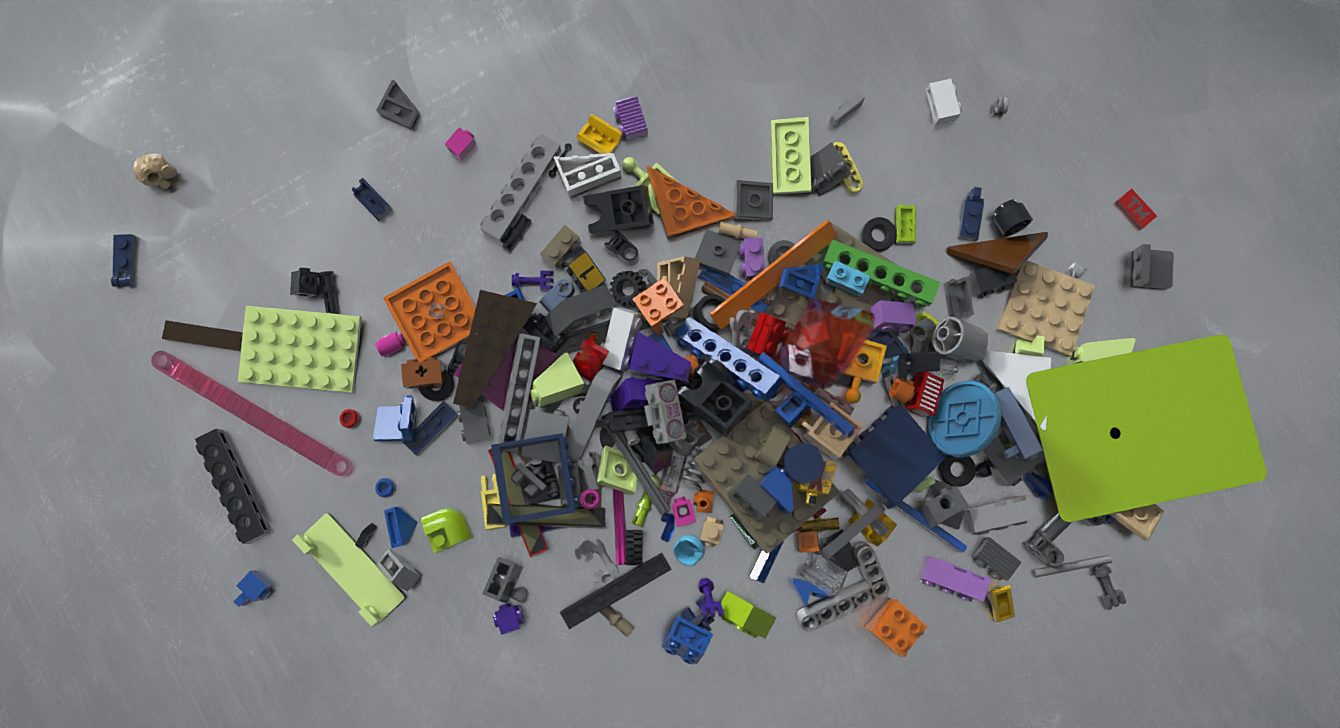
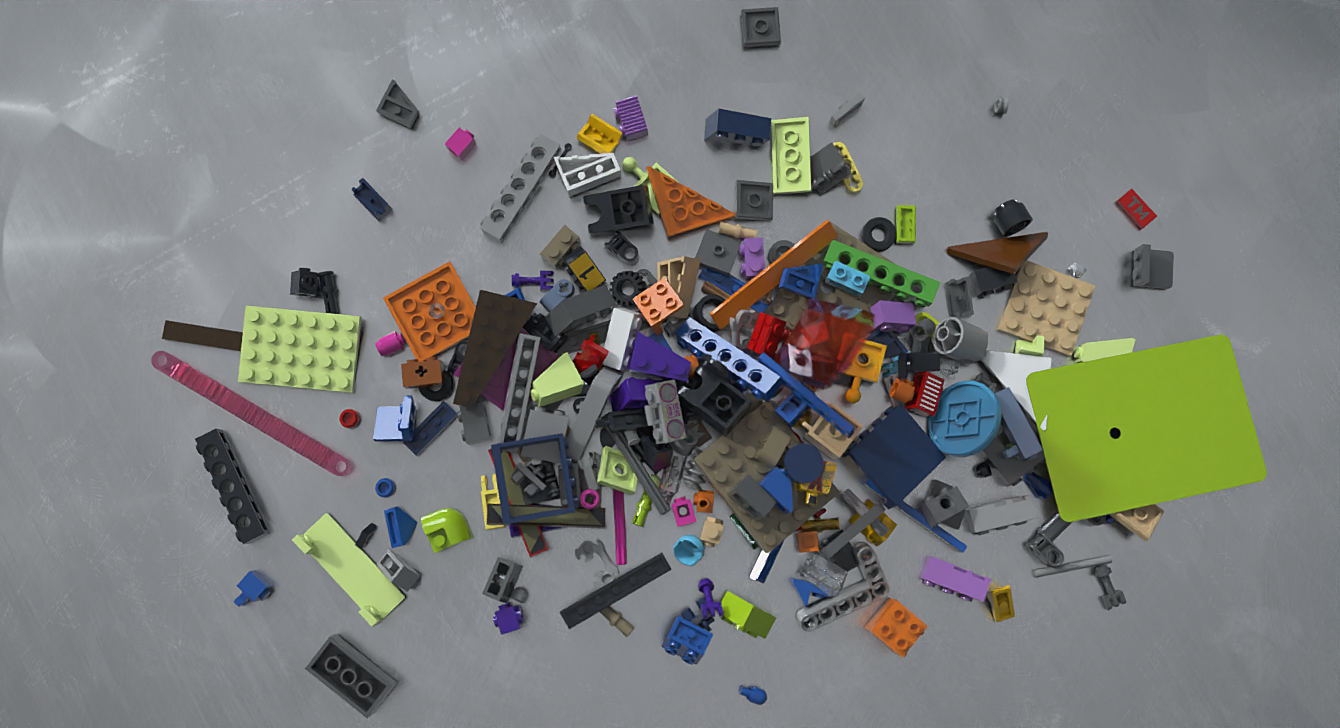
(123, 260): dark blue plate -> none
(154, 170): tan animal -> none
(351, 675): none -> dark grey brick
(516, 232): black pin -> none
(589, 374): none -> black tile
(634, 547): black tyre -> none
(669, 527): clear blue arm -> none
(737, 128): none -> dark blue wedge
(754, 695): none -> blue cylinder
(761, 27): none -> dark grey plate
(828, 398): light grey pin -> none
(927, 482): yellowish green tile -> none
(943, 101): white brick -> none
(949, 478): black tyre -> none
(972, 215): dark blue hinge -> none
(996, 559): dark grey brick -> none

